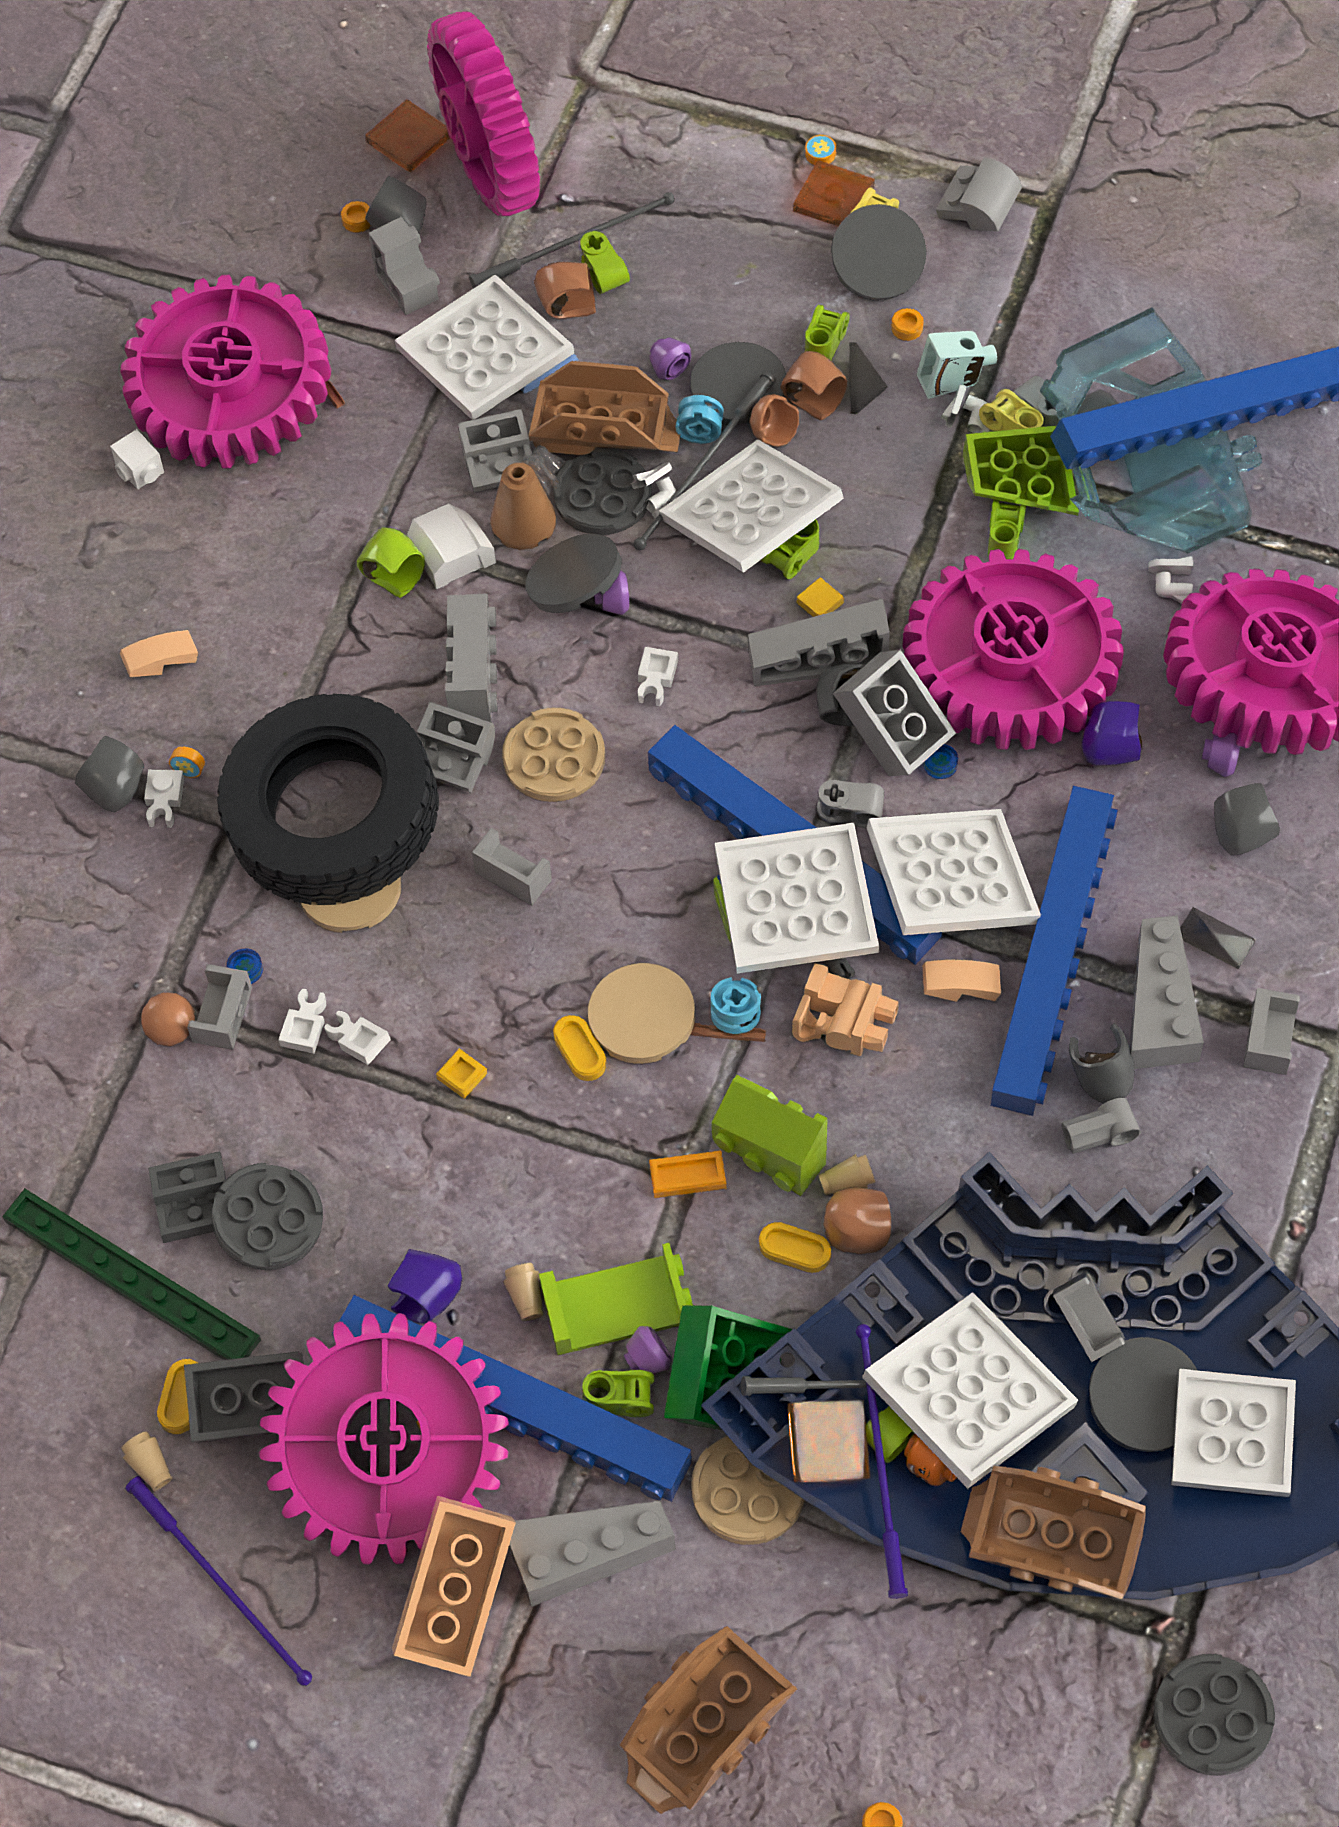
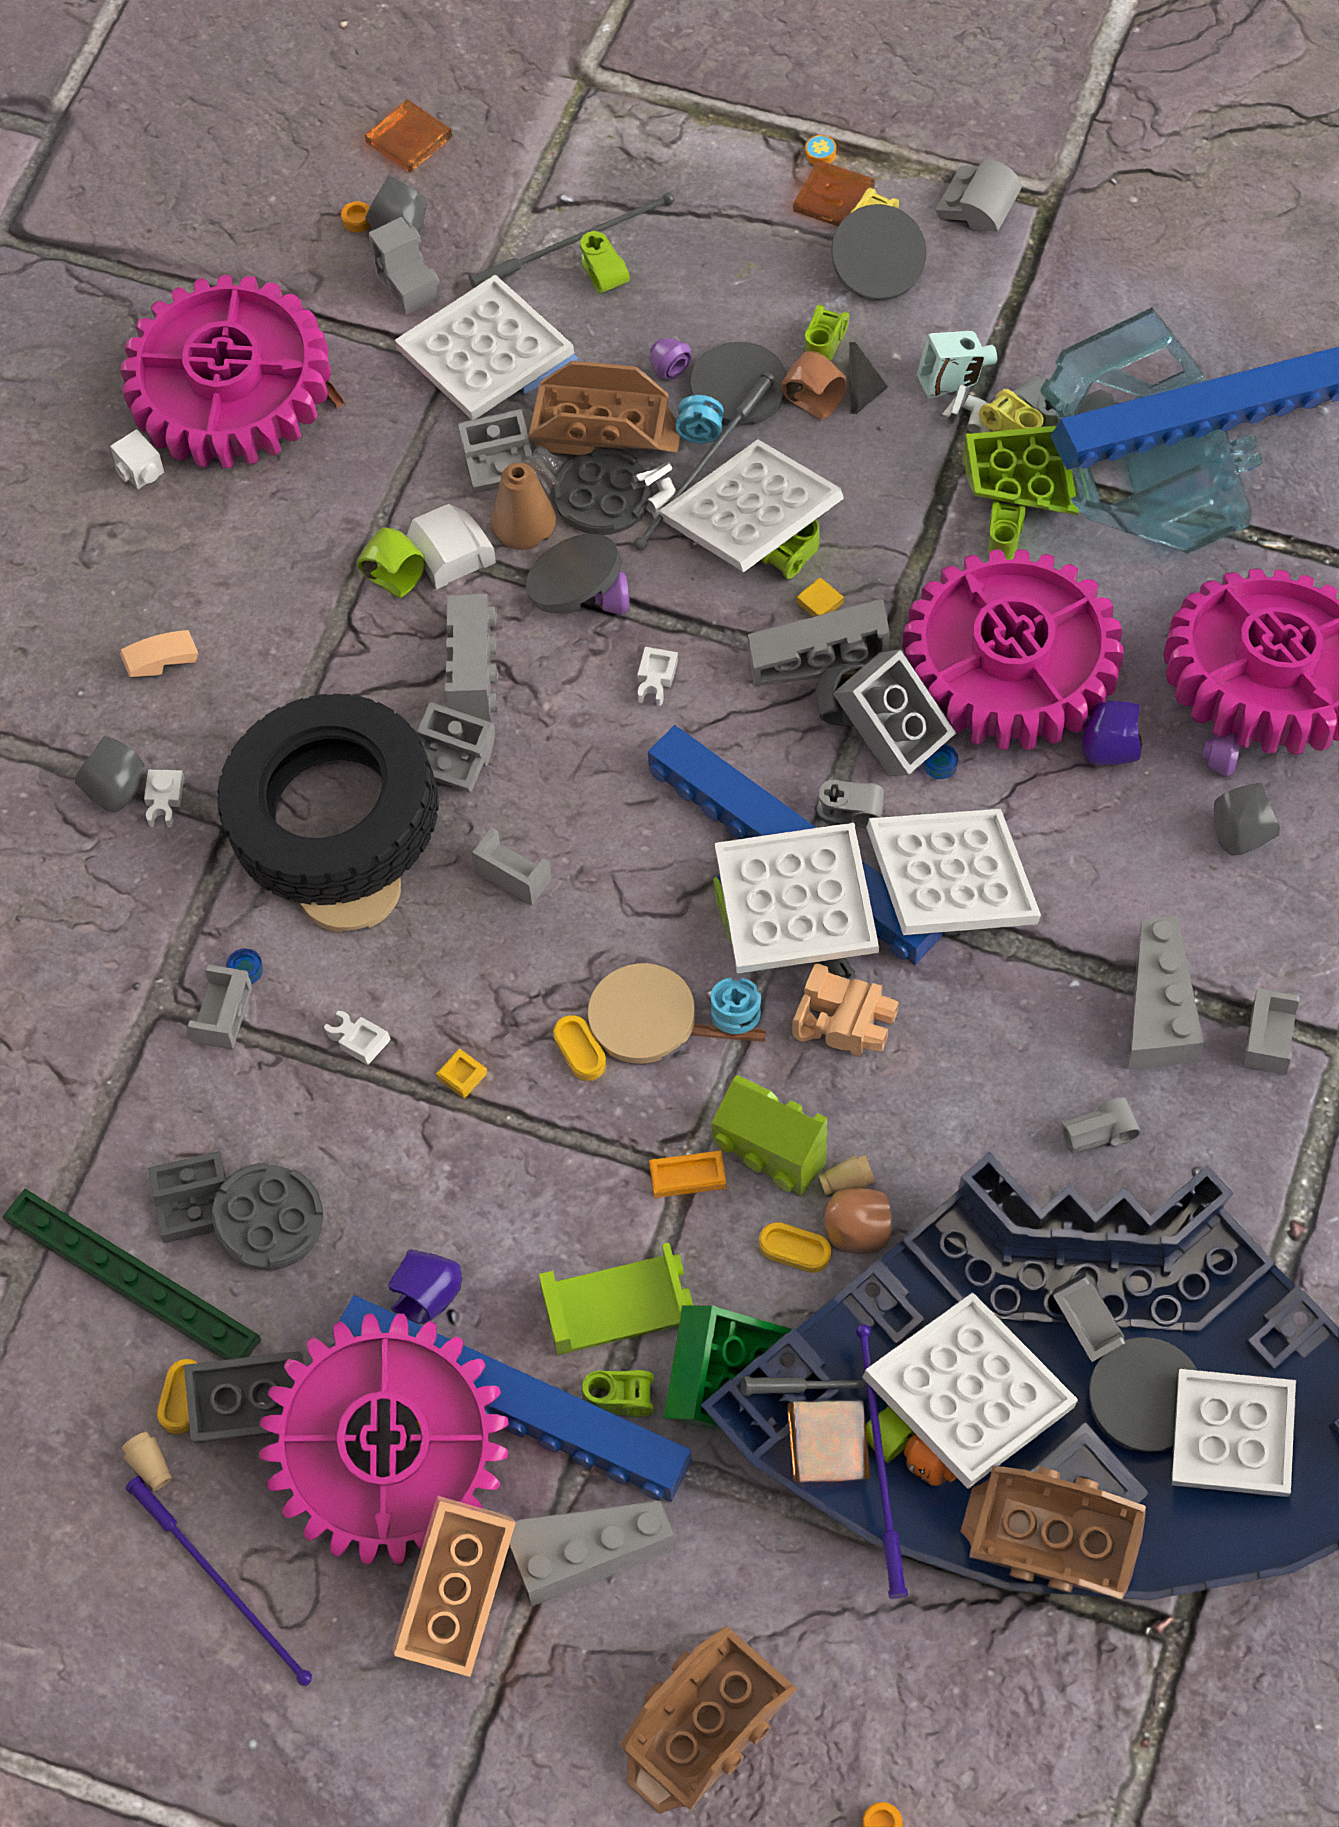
(167, 1018): nougat hair -> none
(188, 761): tile -> none
(303, 1027): white plate -> none
(483, 113): dark pink gear -> none
(524, 1289): tan cone -> none
(553, 755): tan tile -> none
(566, 289): nougat piece -> none
(647, 1351): medium lavender cone -> none
(740, 1499): tan tile -> none
(774, 420): nougat hair -> none
(907, 324): light orange tile -> none
(956, 977): light nougat slope -> none
(1052, 952): blue brick -> none
(1105, 1074): dark grey piece -> none
(1164, 569): white piece -> none
(1214, 1714): dark grey tile -> none
(1216, 938): clear smoke slope -> none

